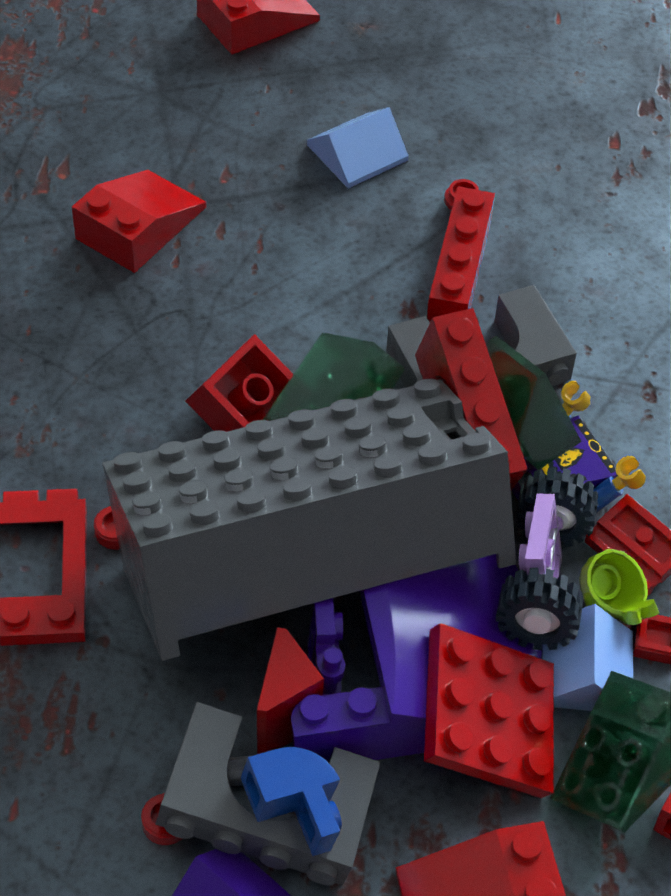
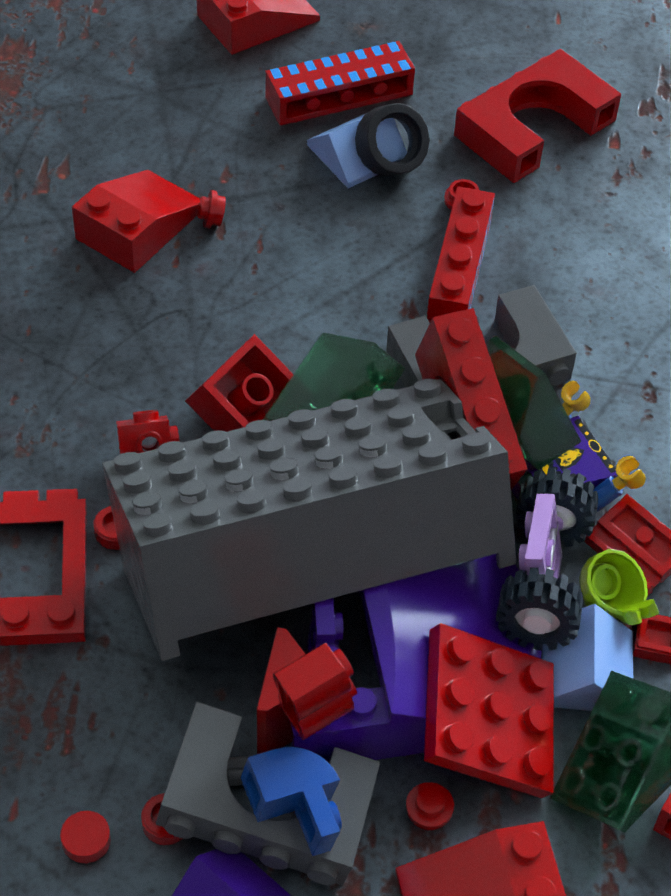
(85, 836): none -> red tile
(144, 425): none -> red brick
(212, 209): none -> red plate
(316, 689): none -> red brick
(339, 82): none -> red brick
(417, 136): none -> black tyre
(429, 806): none -> red plate
(551, 83): none -> red arch

